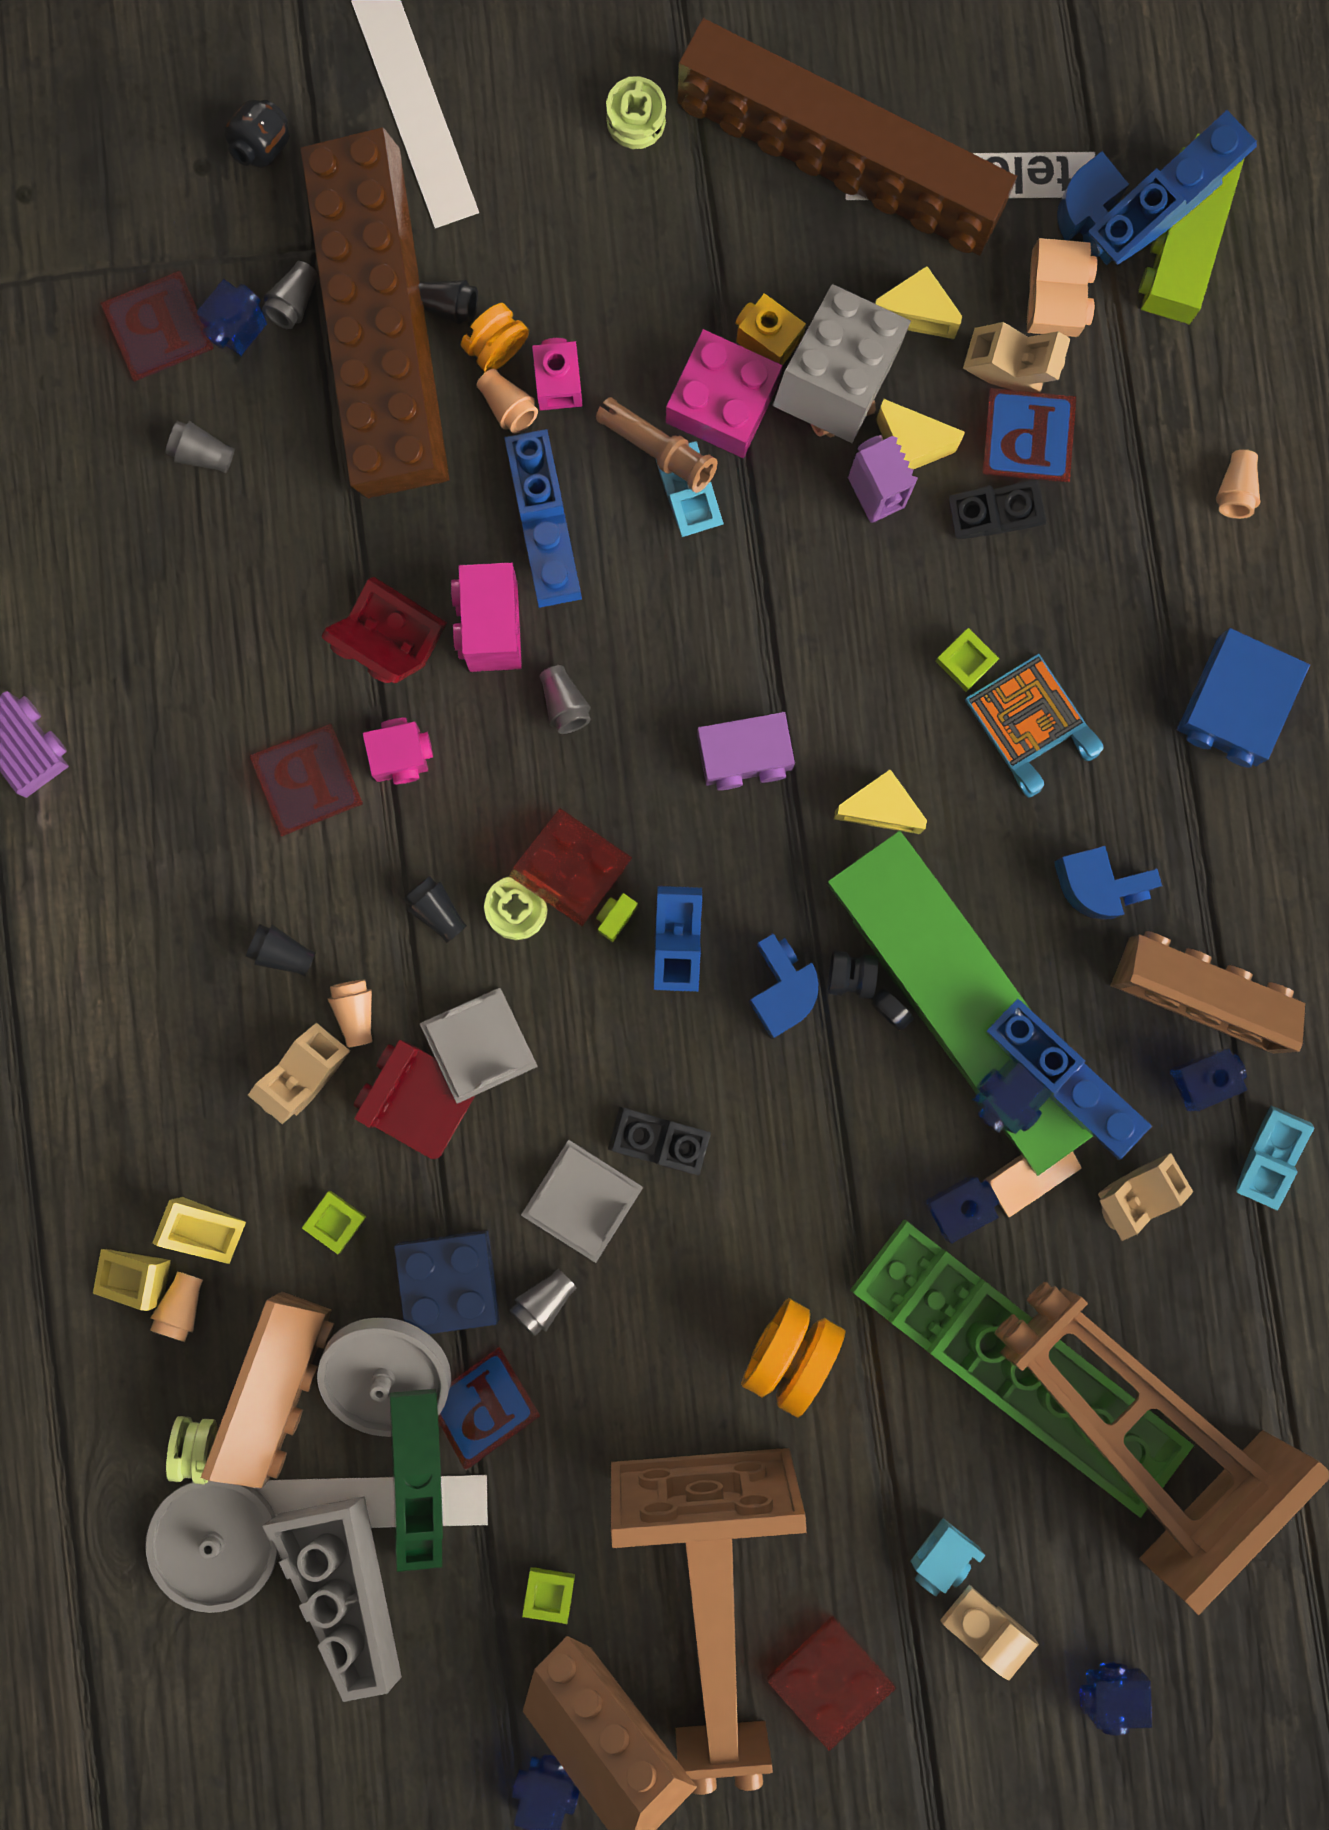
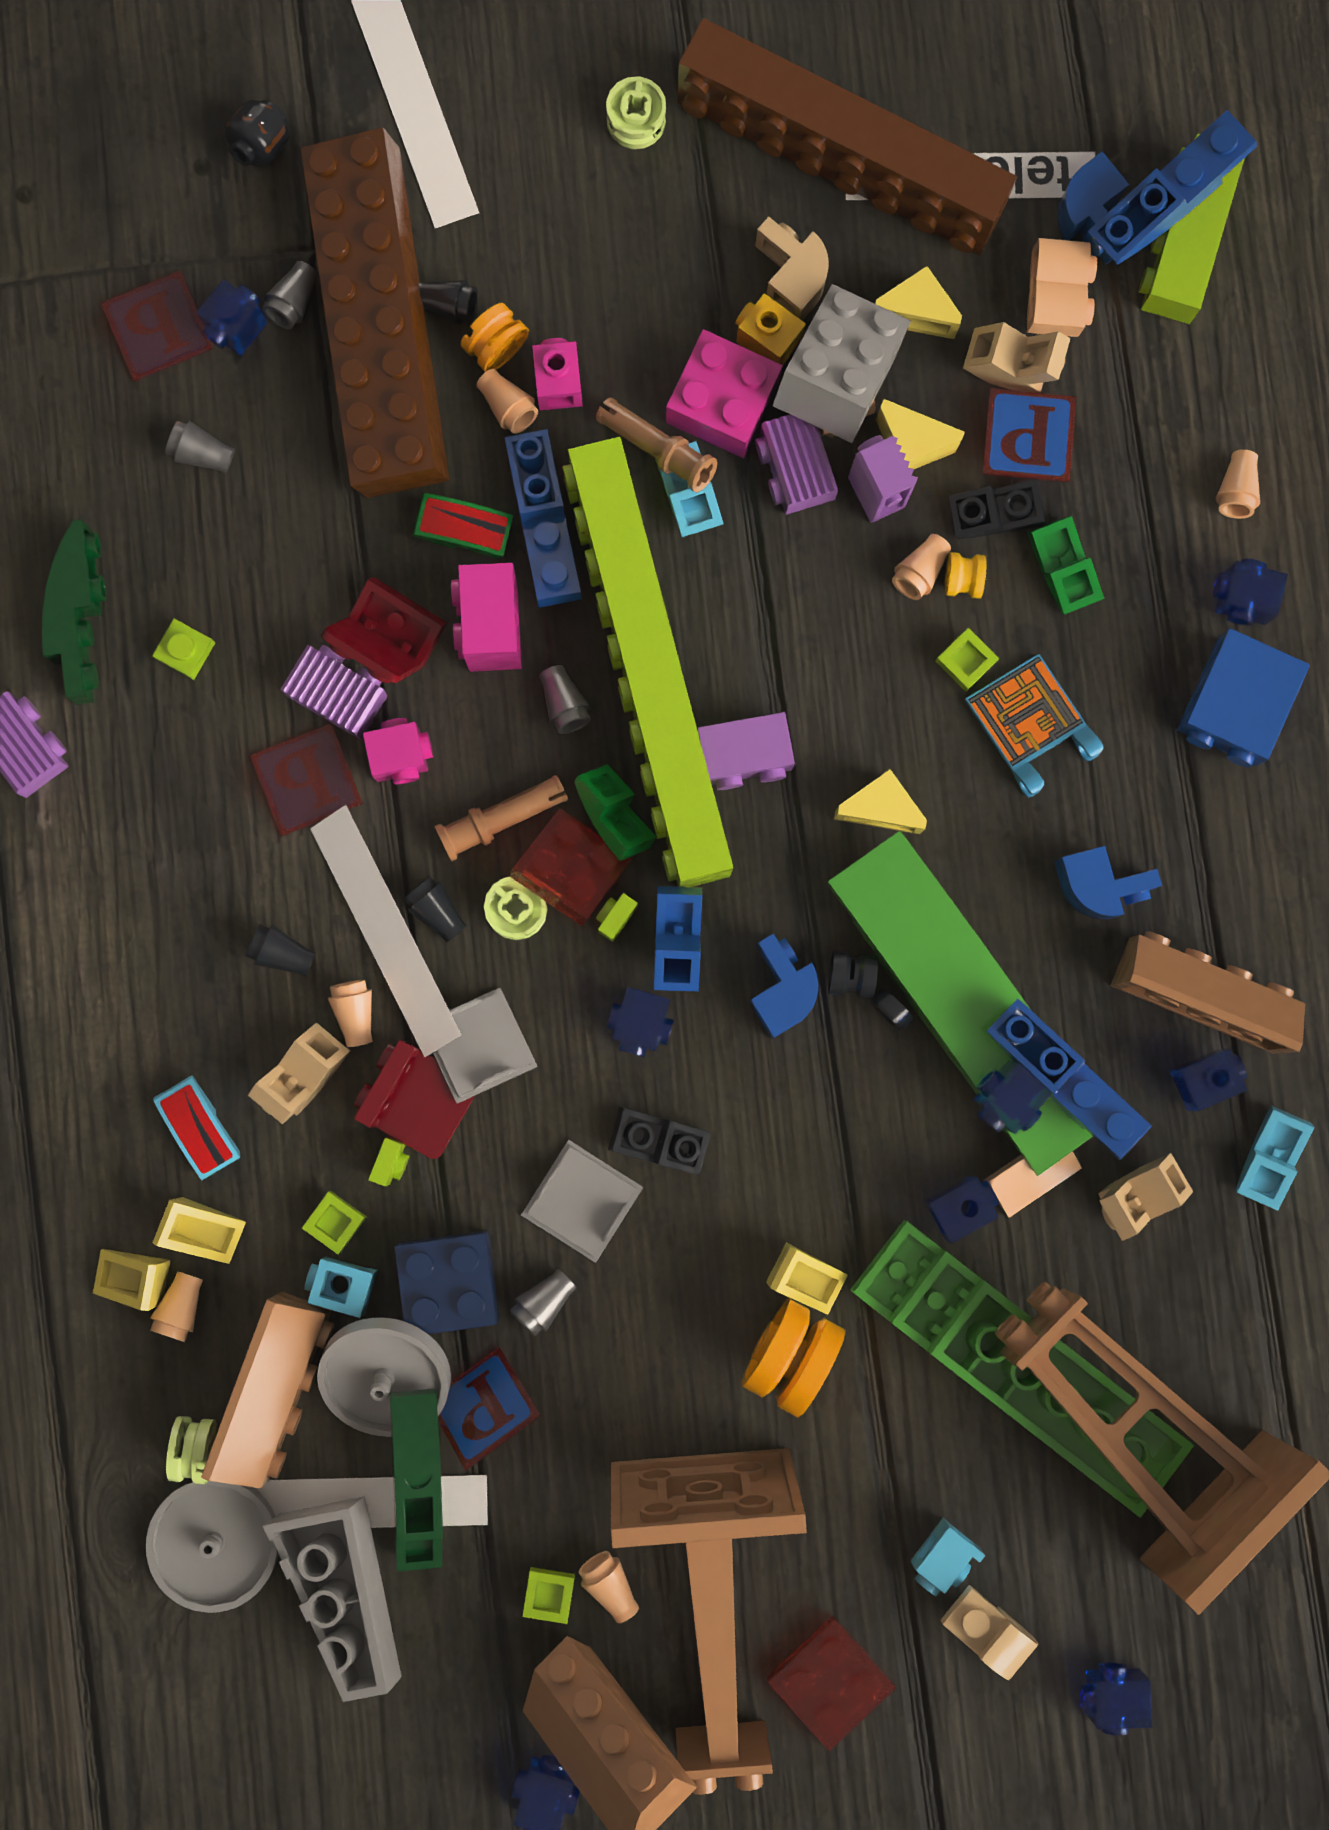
(70, 596): none -> dark green slope
(183, 649): none -> lime plate
(196, 1127): none -> slope
(323, 1294): none -> medium azure brick
(334, 690): none -> medium lavender brick
(385, 931): none -> white sticker
(390, 1162): none -> lime plate
(462, 525): none -> slope
(482, 825): none -> medium nougat pin
(607, 805): none -> green slope
(607, 1583): none -> light nougat cone
(640, 1022): none -> clear blue brick
(649, 662): none -> lime brick
(797, 463): none -> medium lavender brick
(802, 269): none -> tan brick
(806, 1279): none -> light yellow slope
(920, 569): none -> light nougat cone
(965, 575): none -> yellow wheel
(1064, 565): none -> green slope
(1249, 592): none -> clear blue brick

